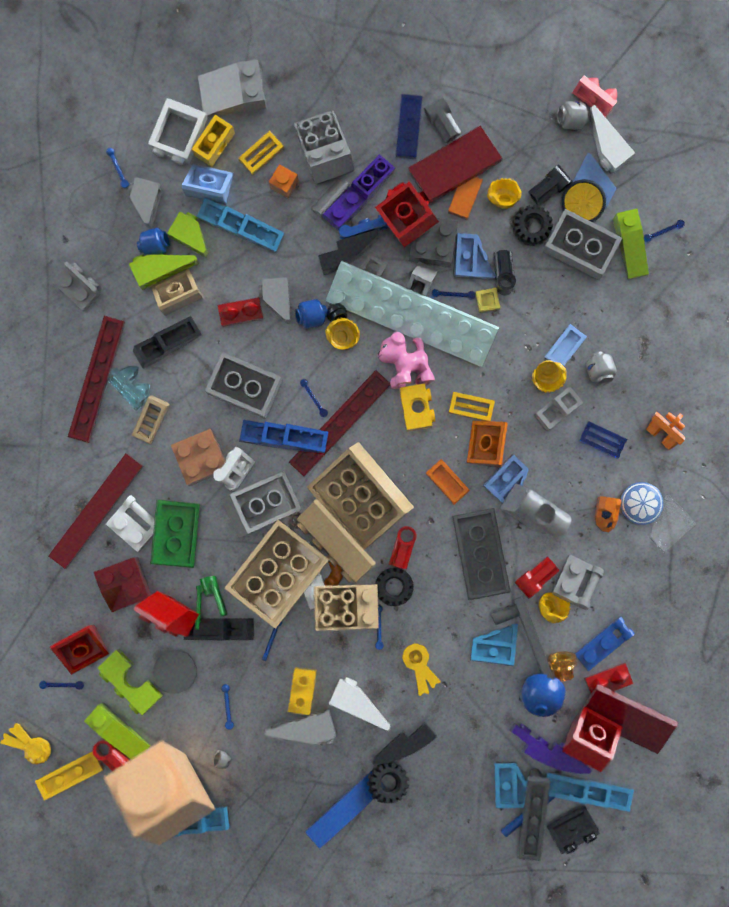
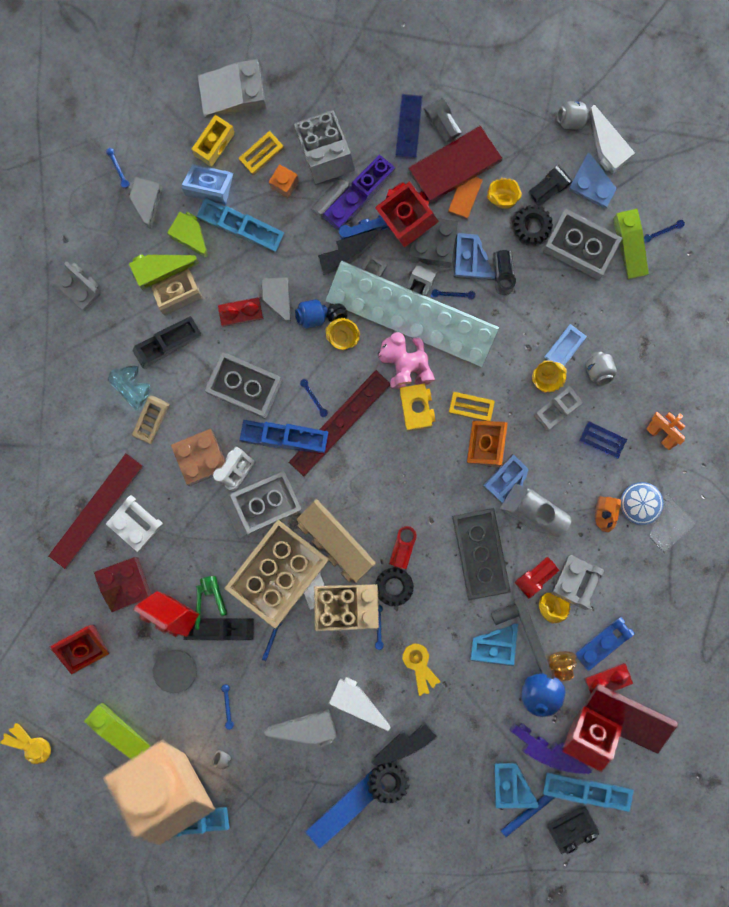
(68, 775): yellow plate -> none
(79, 685): clear blue hinge -> none
(96, 379): dark red tile -> none
(114, 759): red piece -> none
(115, 670): lime arch -> none
(153, 242): blue head -> none
(175, 533): green tile -> none
(183, 111): white window -> none
(302, 690): yellow brick -> none
(334, 577): orange arm -> none
(360, 496): tan slope -> none
(447, 481): orange tile -> none
(487, 300): light yellow tile -> none
(534, 816): dark grey piece -> none
(584, 199): yellow wheel -> none
(591, 94): coral tile -> none

